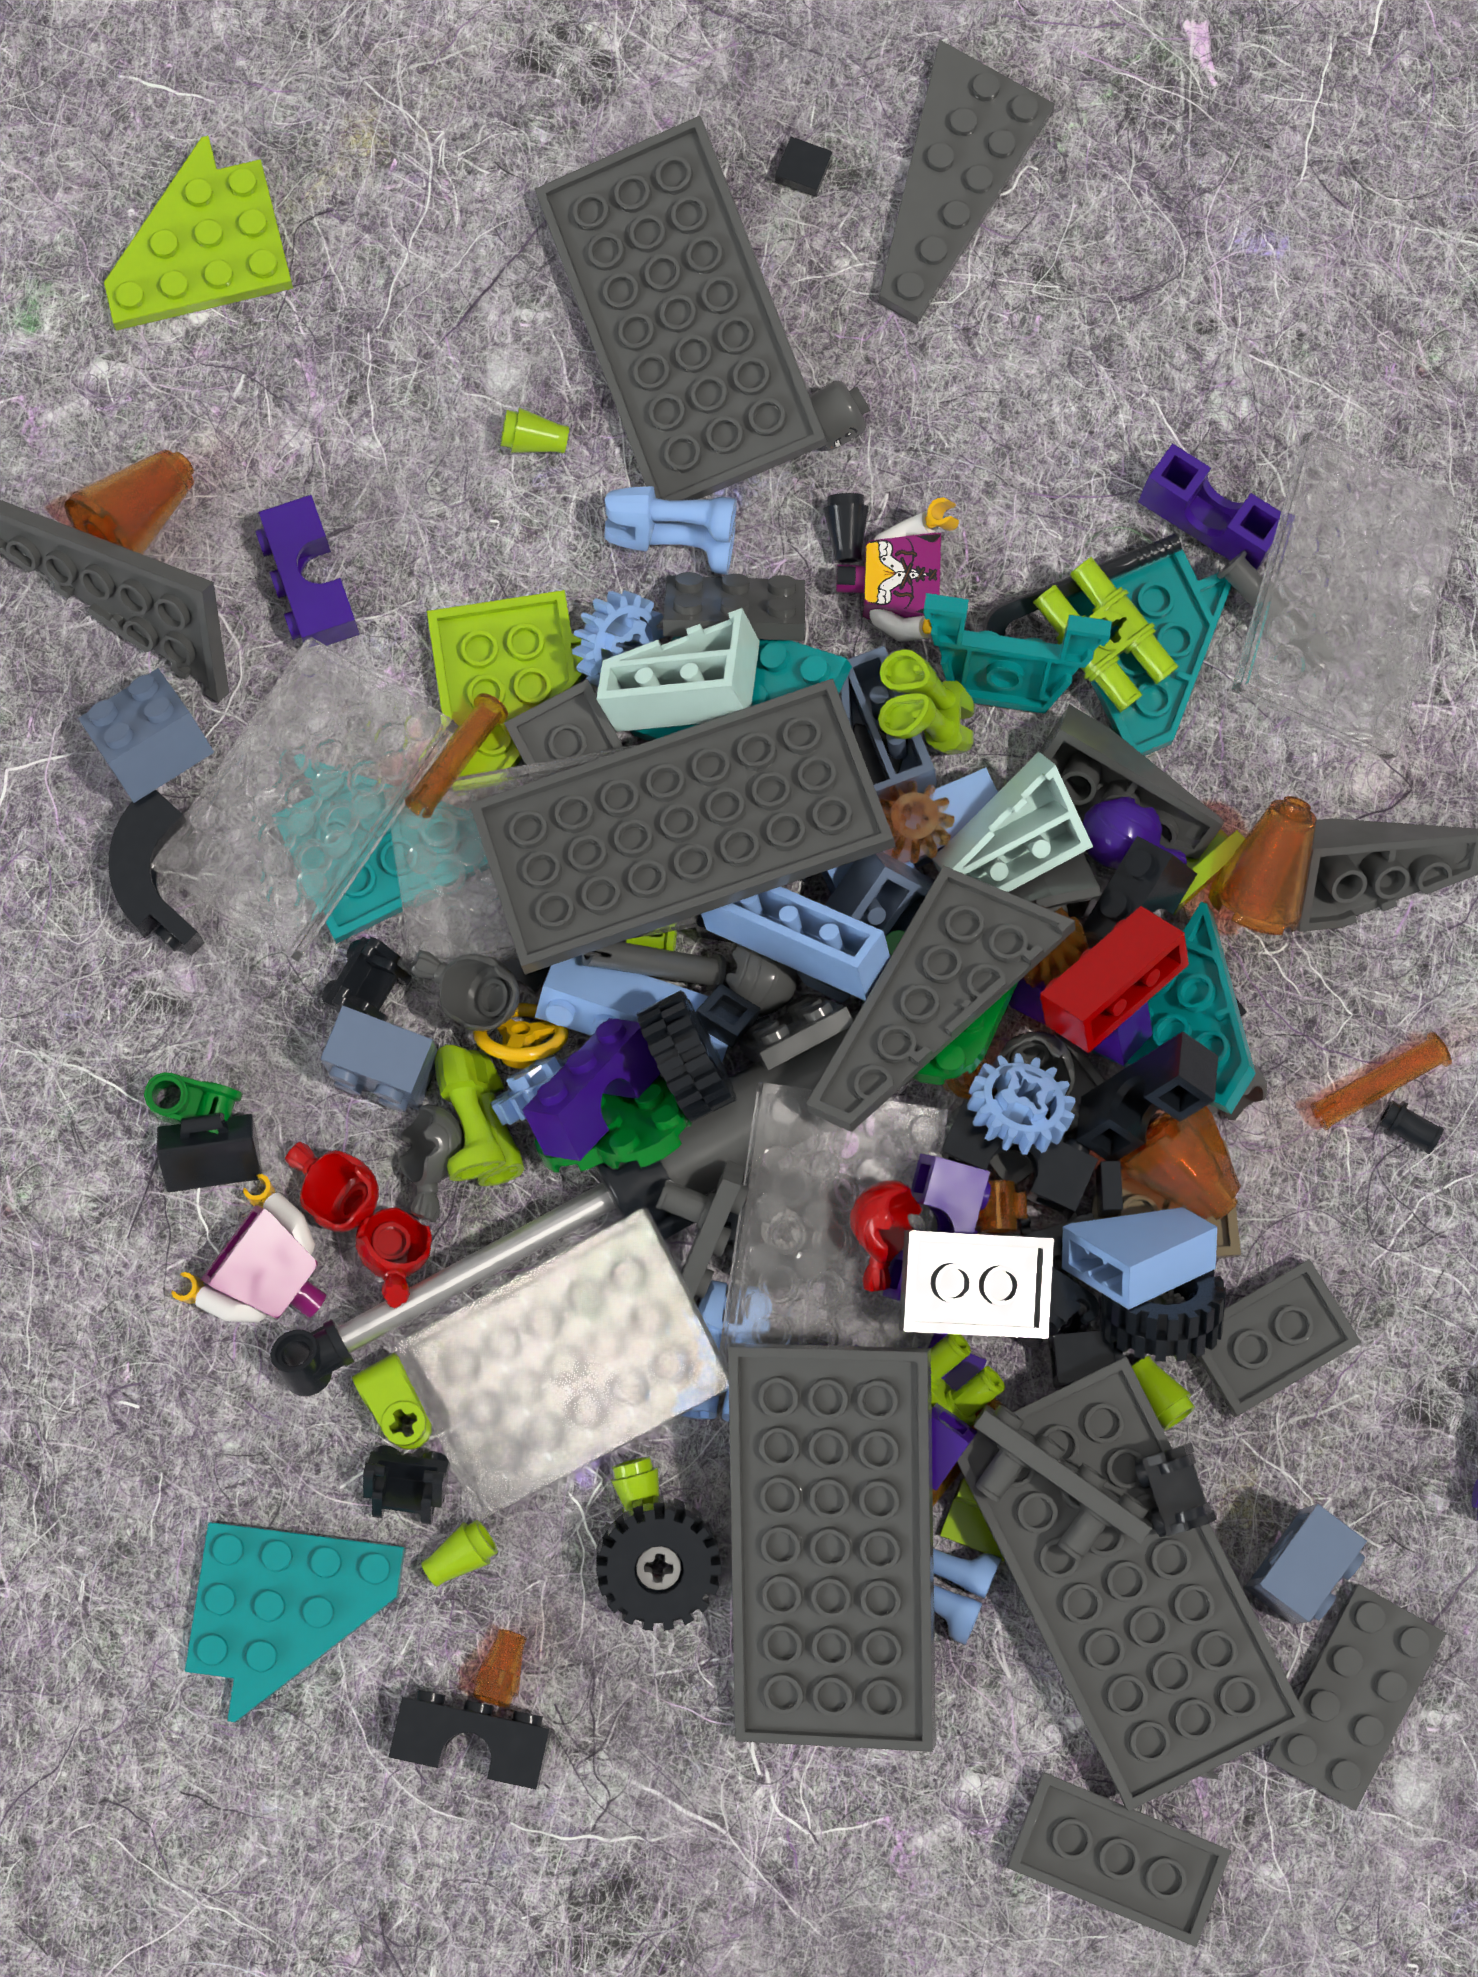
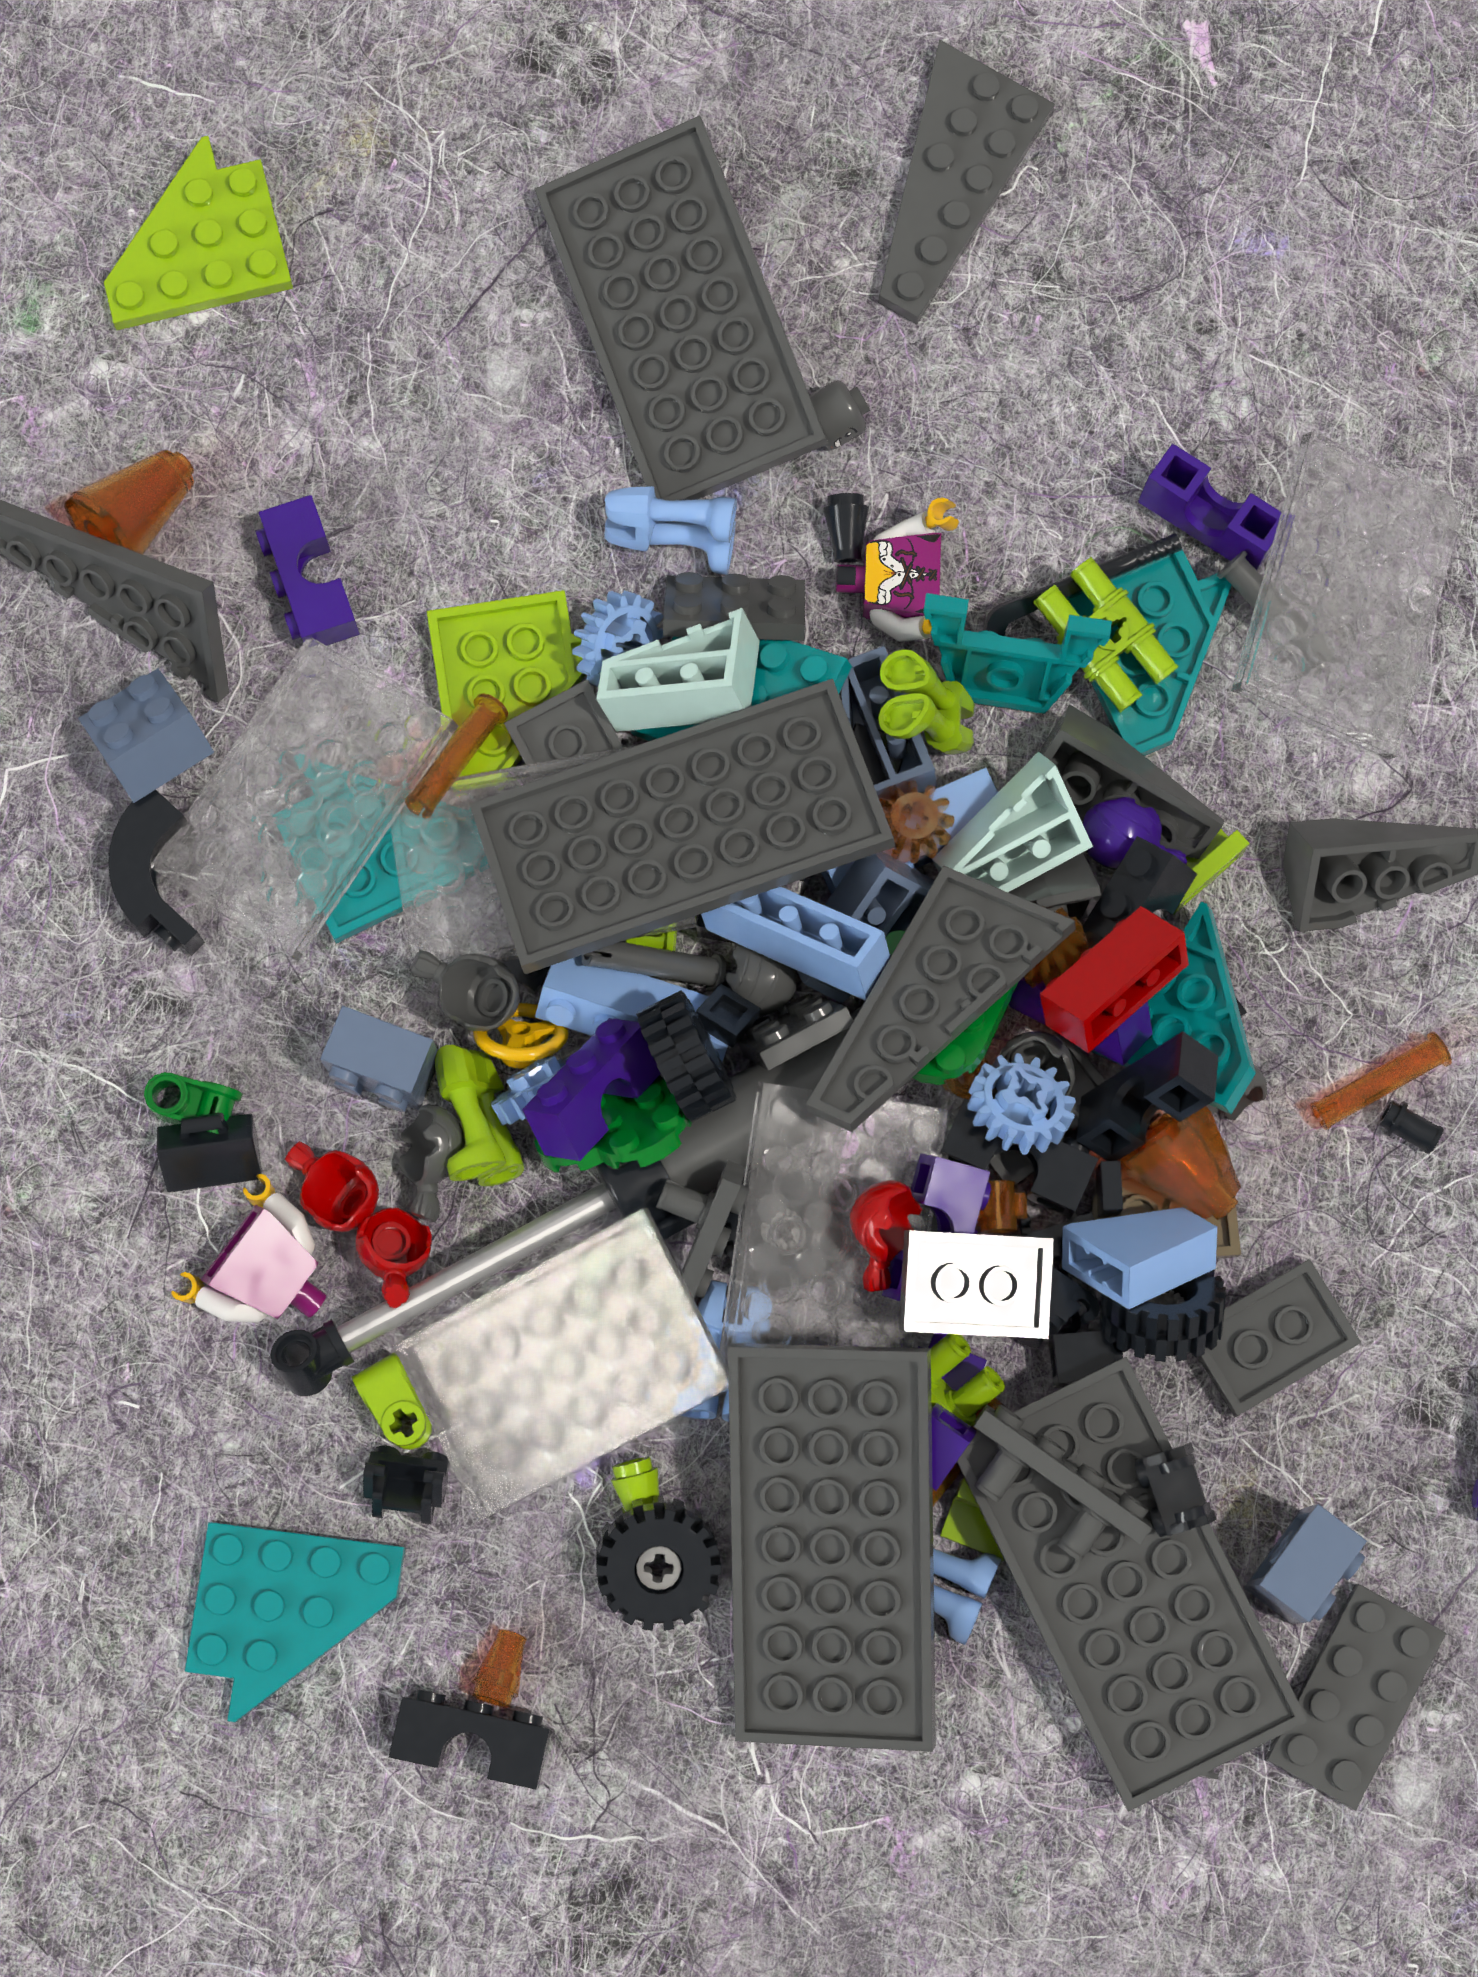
(366, 978): black piece -> none
(460, 1553): lime cone -> none
(532, 433): lime cone -> none
(803, 166): black tile -> none
(1119, 1859): dark grey plate -> none
(1165, 1395): lime cone -> none
(1269, 870): clear orange cone -> none

